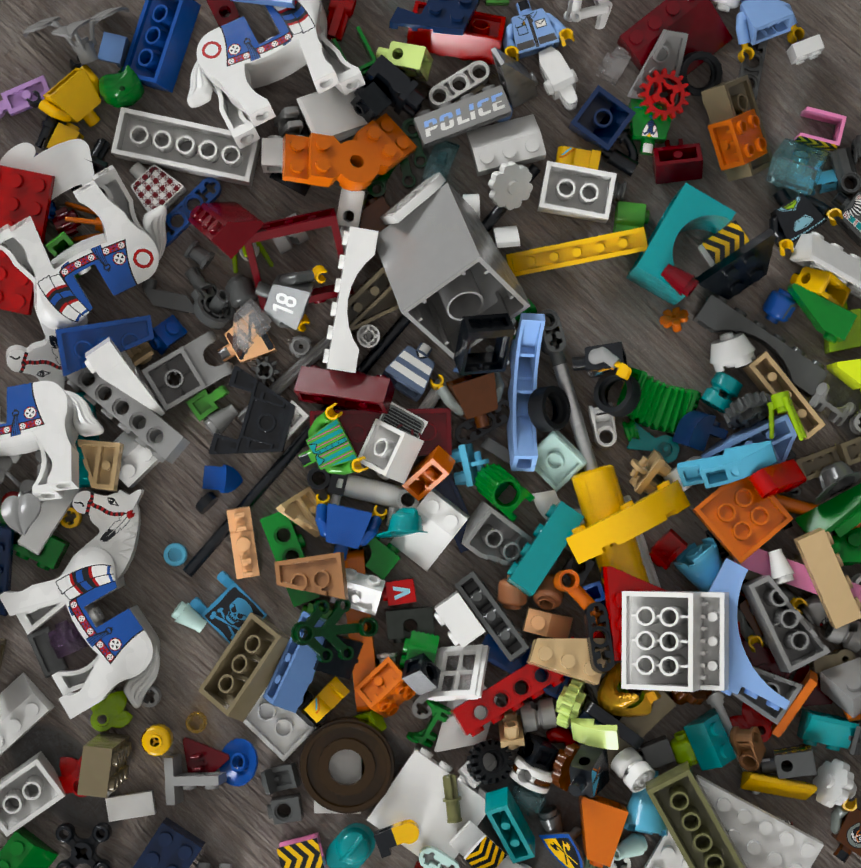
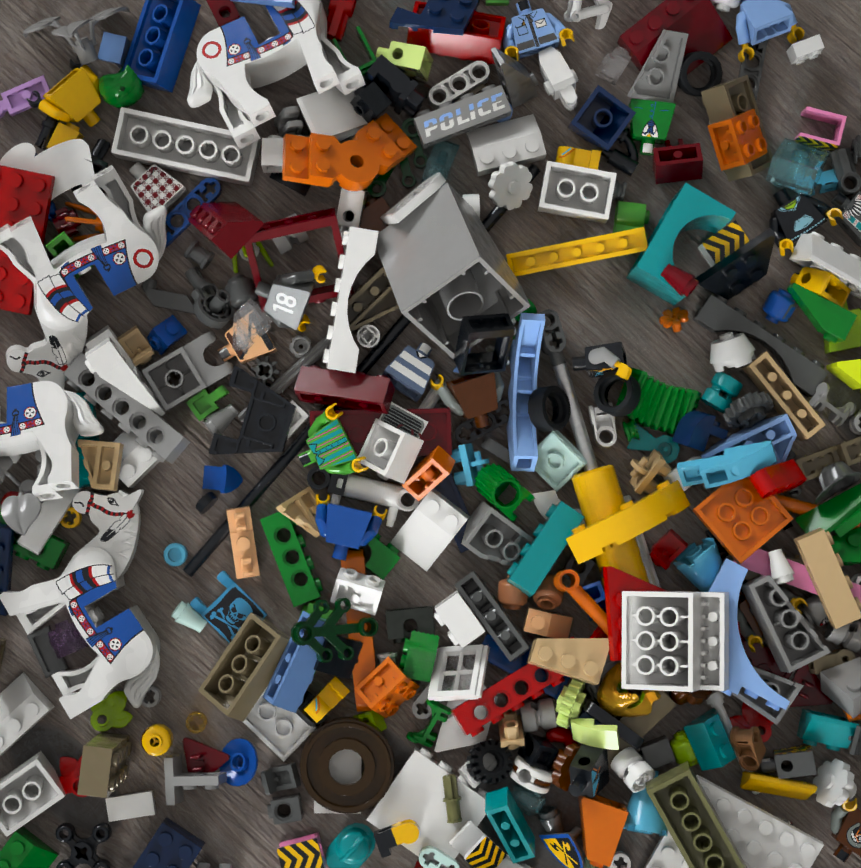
(77, 340): blue wing -> none
(314, 574): medium nougat wing -> none
(399, 591): red brick -> none
(403, 523): teal piece -> none
(421, 674): black brick -> none
(506, 236): white slope -> none
(605, 629): black beam -> none
(631, 846): light aqua cone -> none
(661, 86): red gear -> none
(783, 403): lime plant -> none
(809, 682): orange tile -> none

